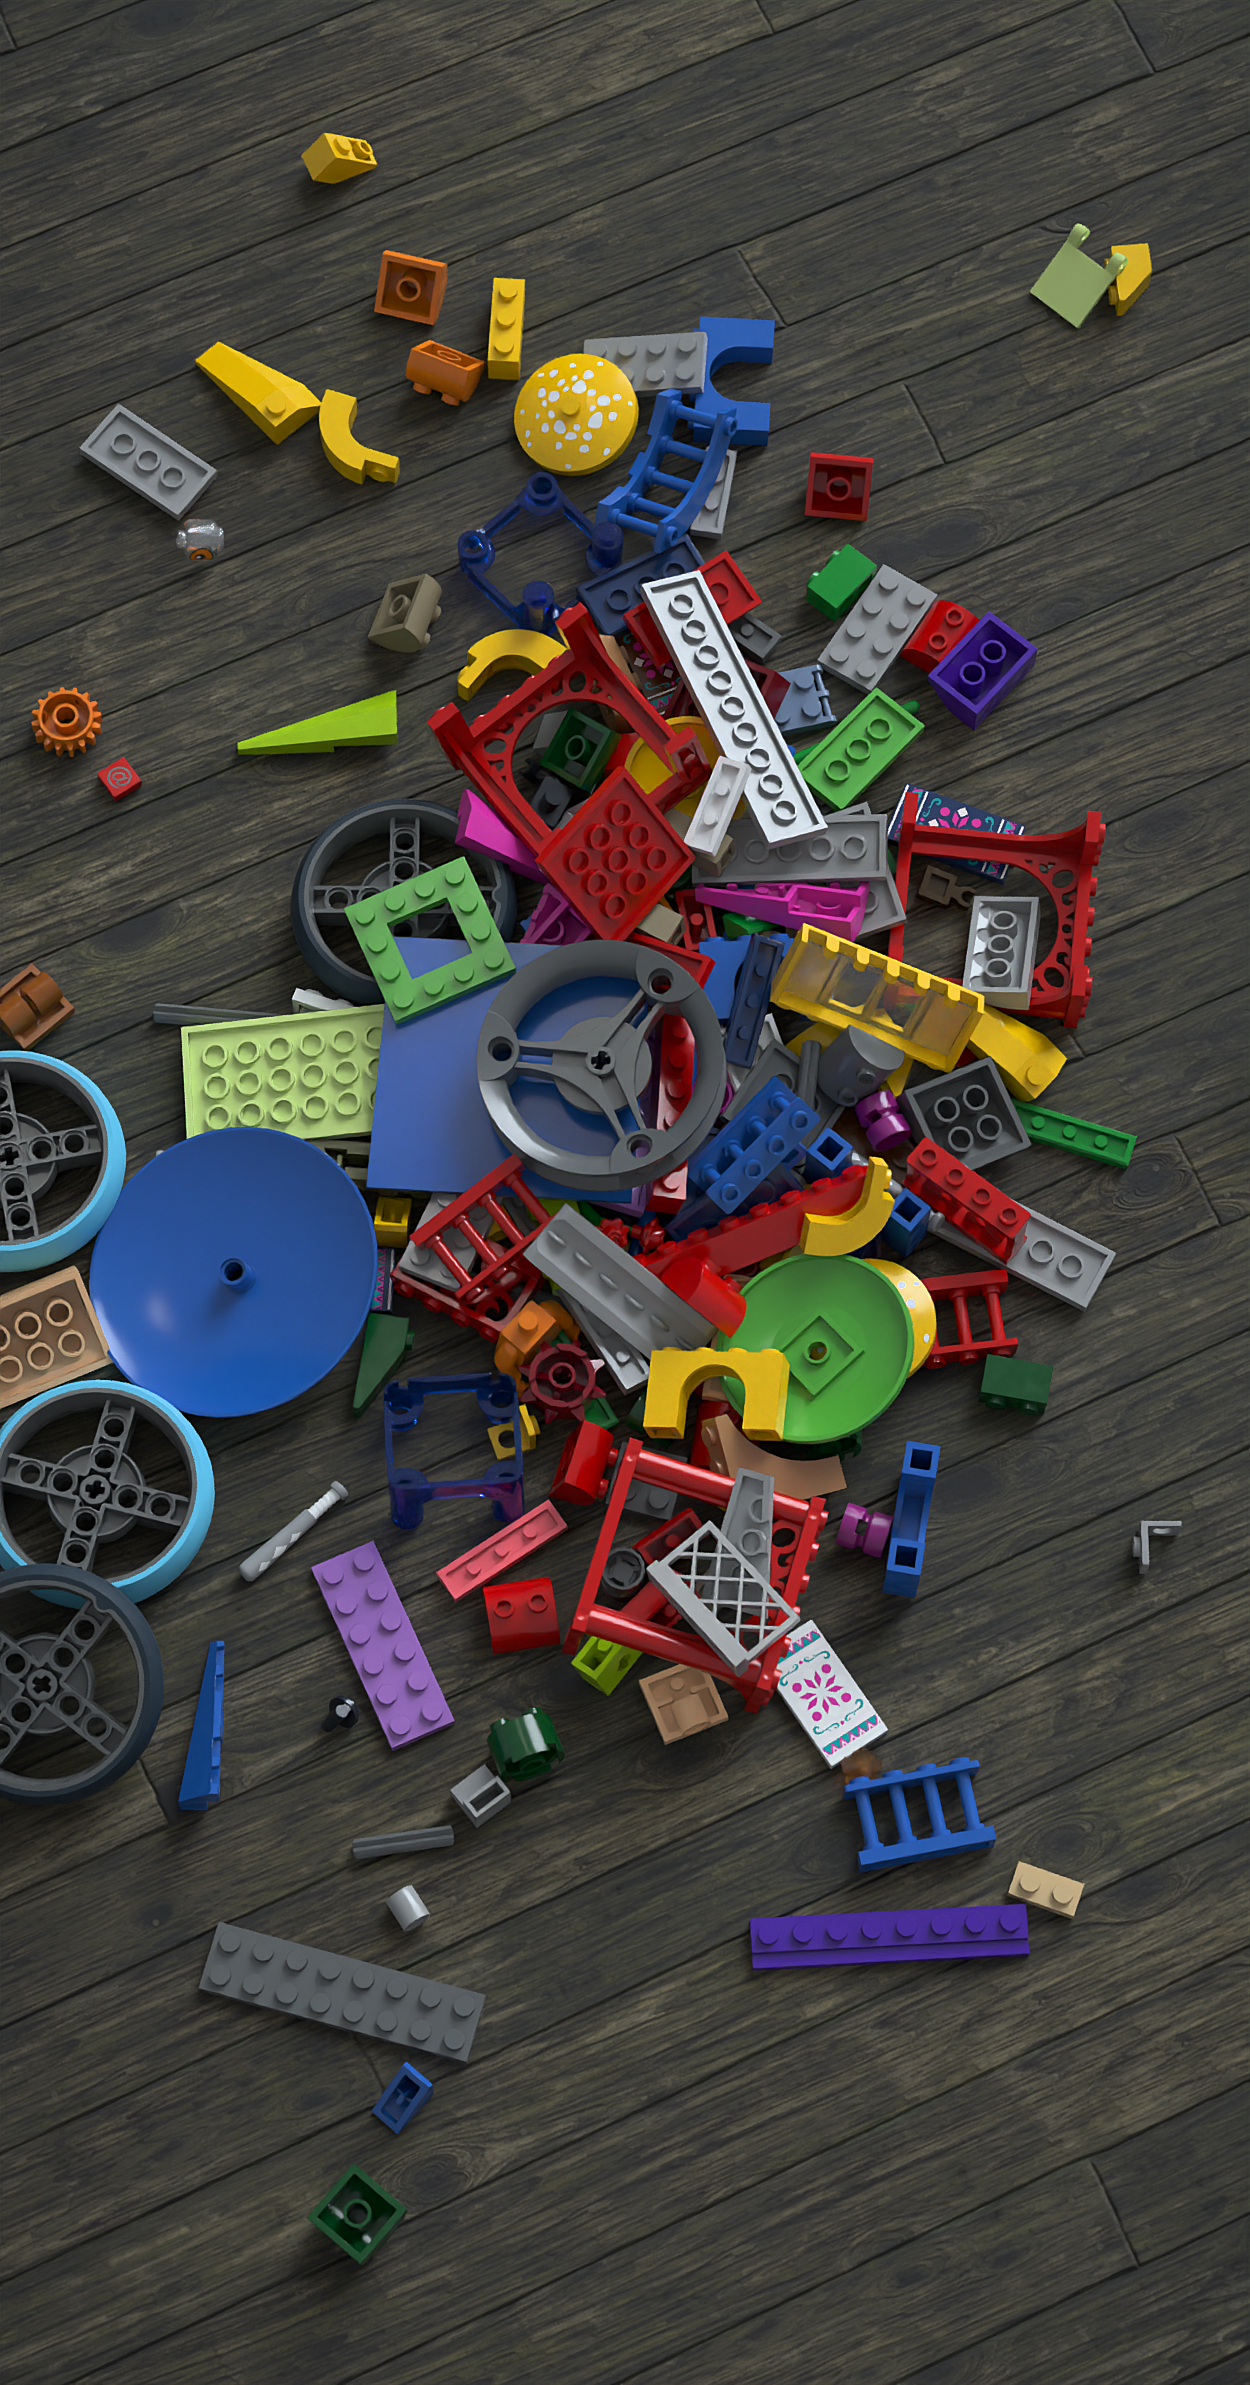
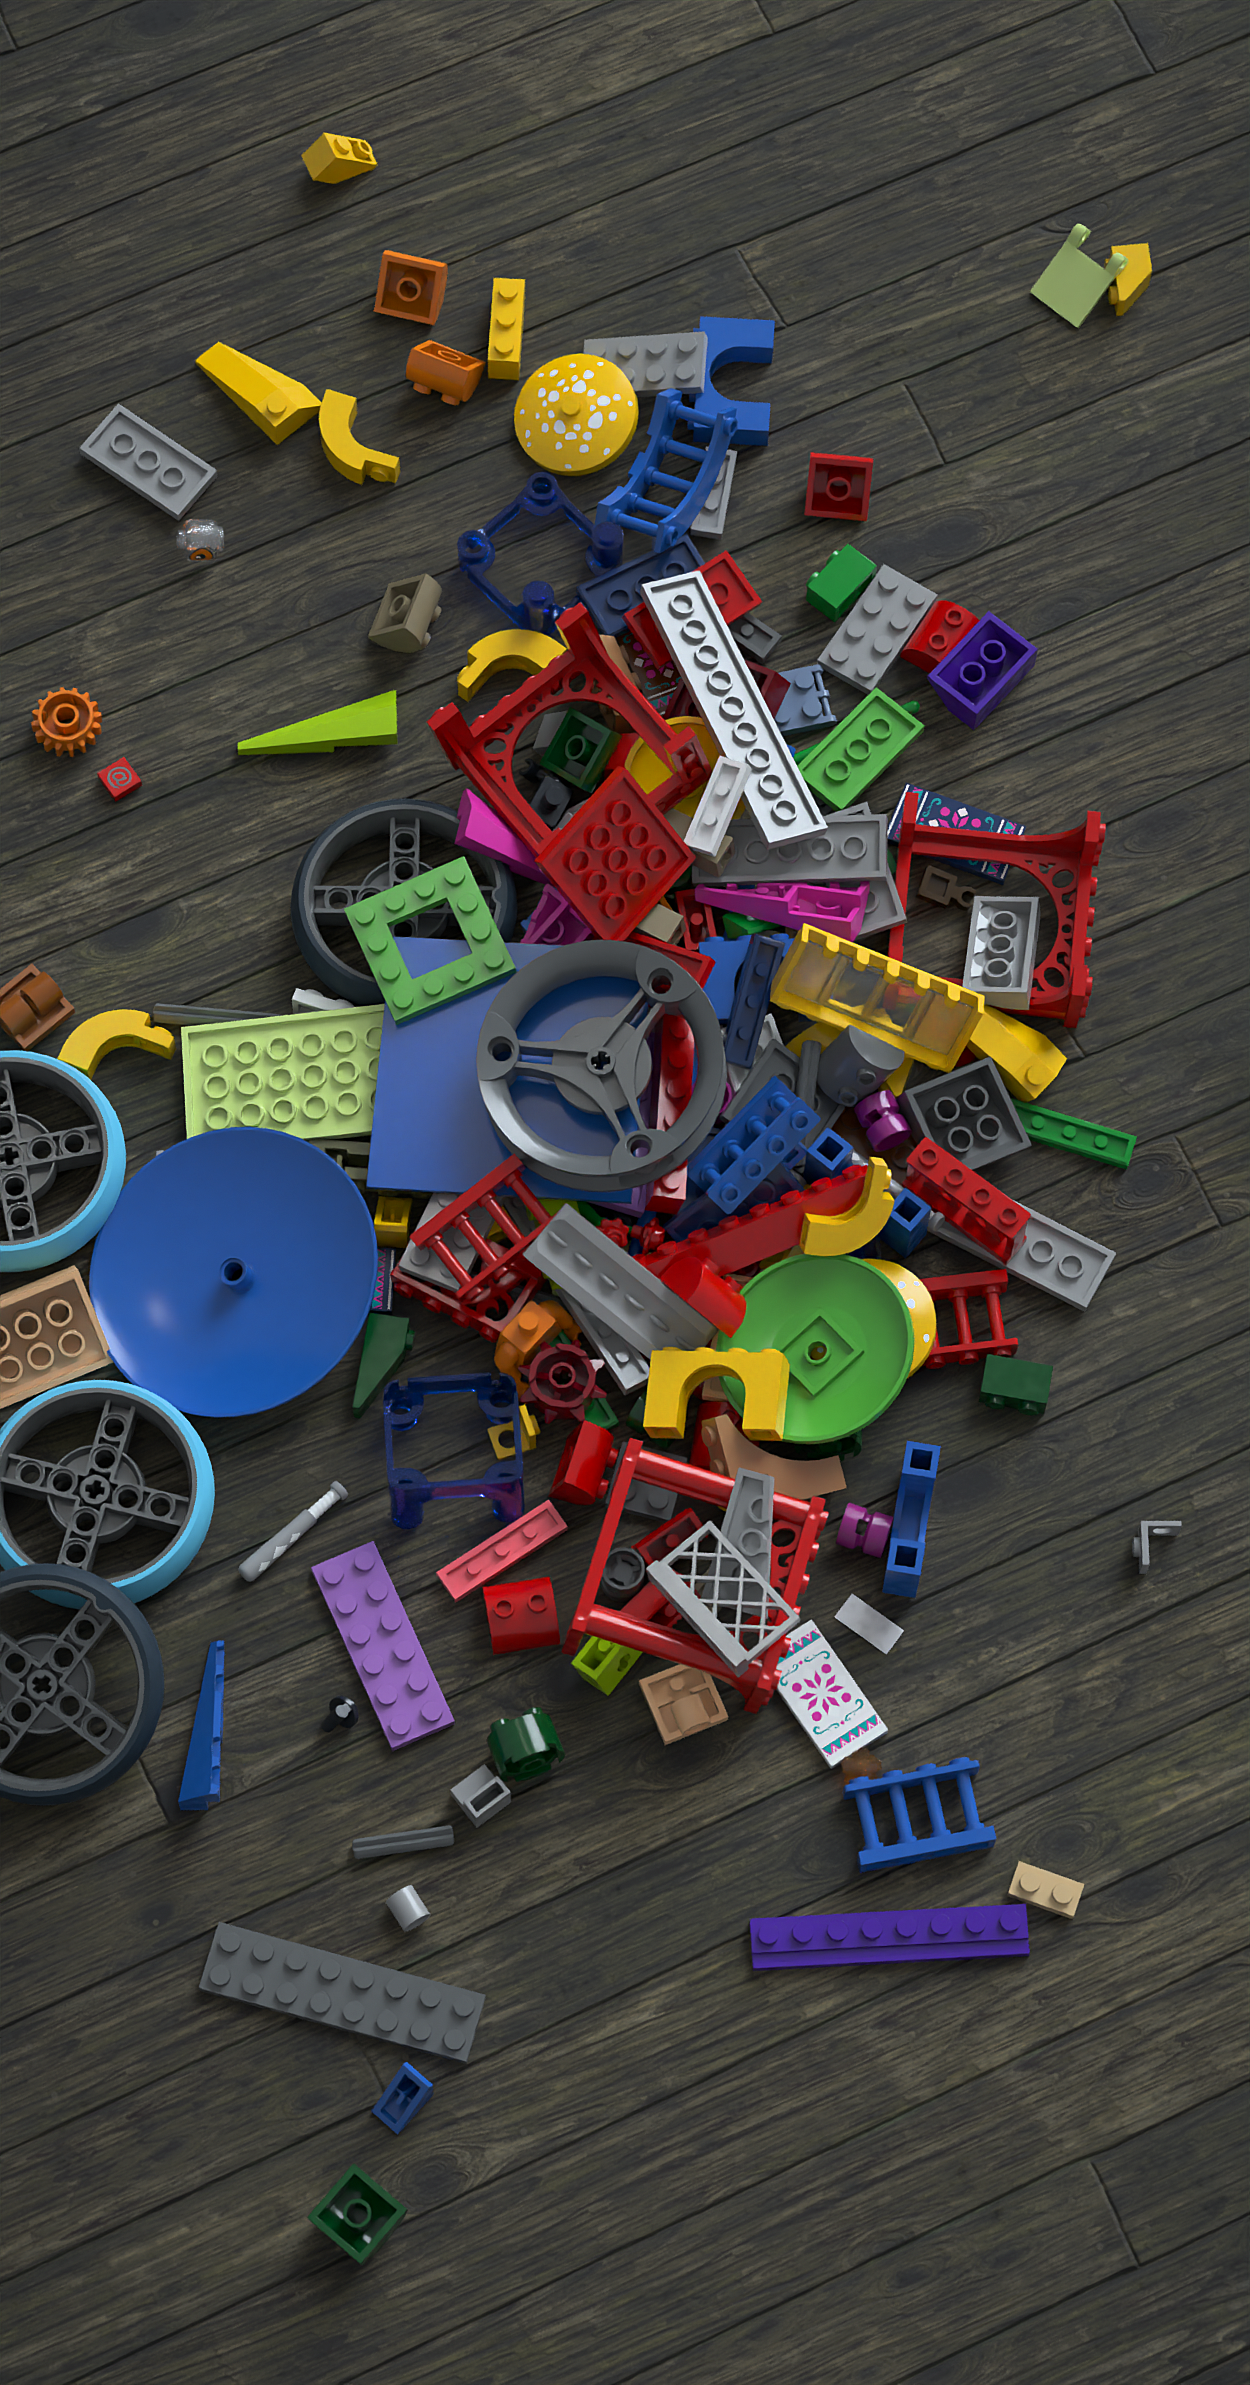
(111, 1031): none -> yellow arch
(869, 1623): none -> flat silver sticker

